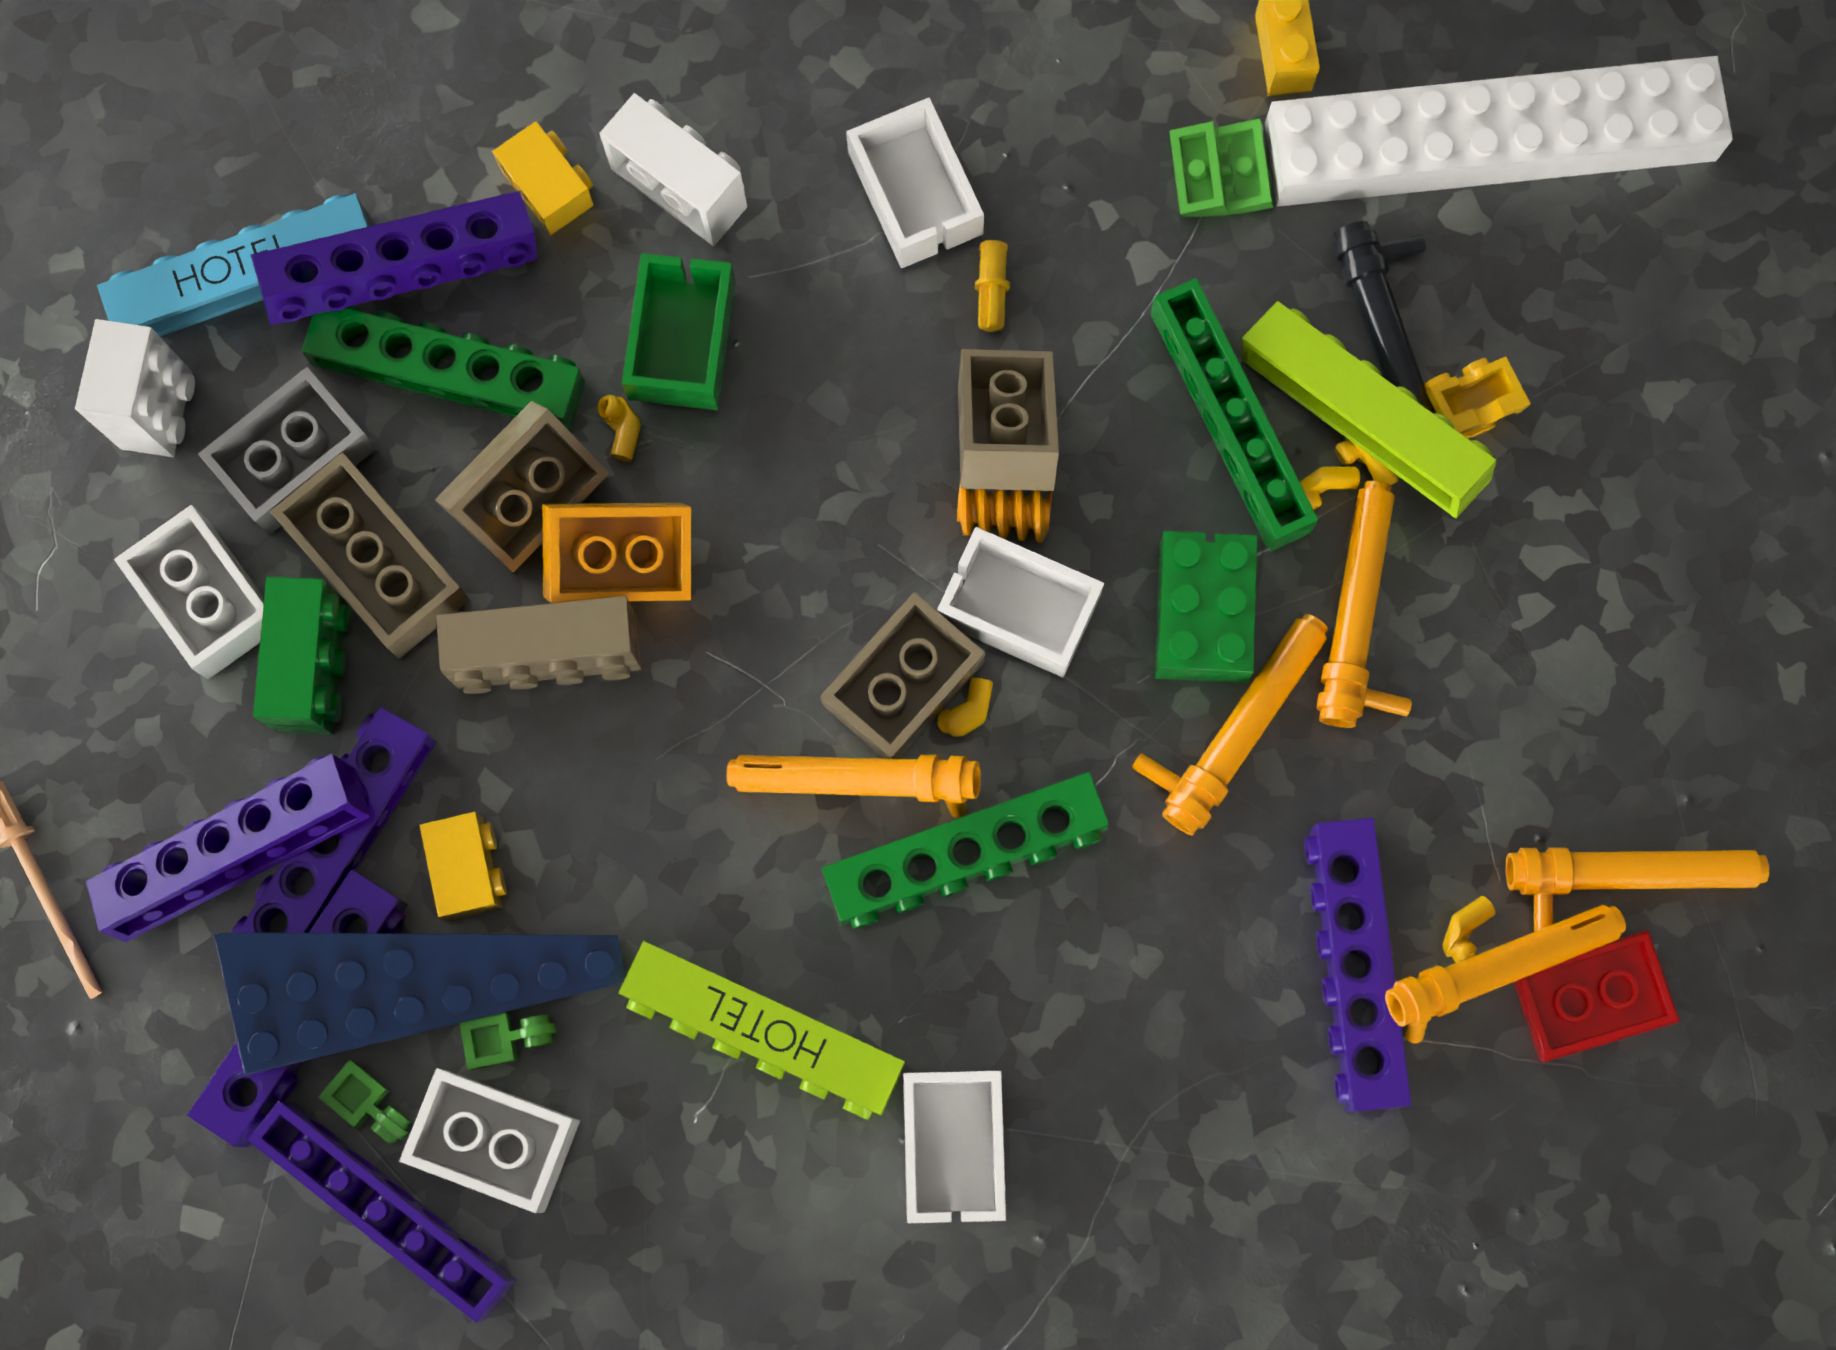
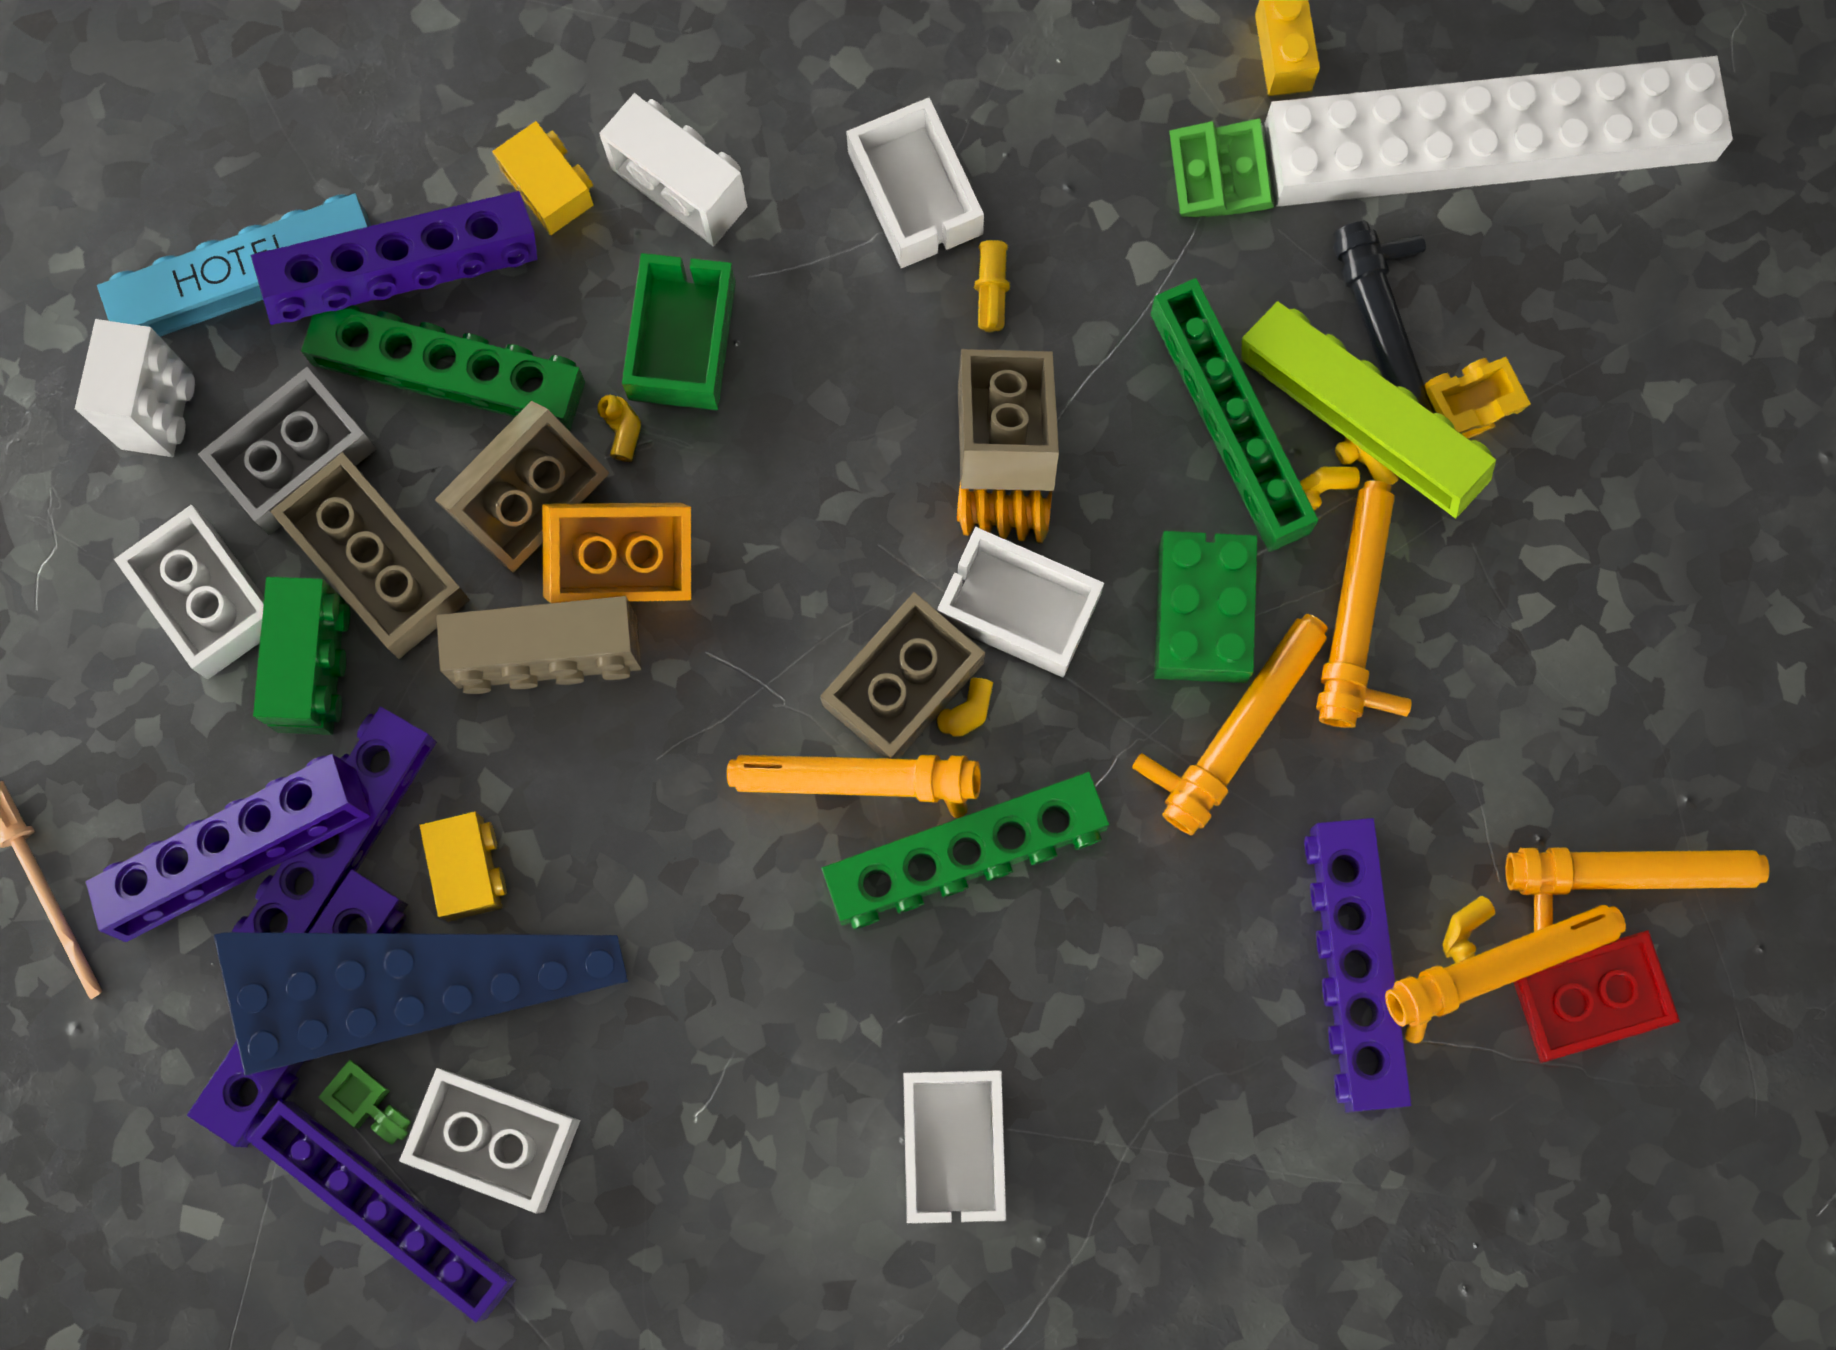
(492, 1039): bright green plate -> none
(762, 1029): lime brick -> none

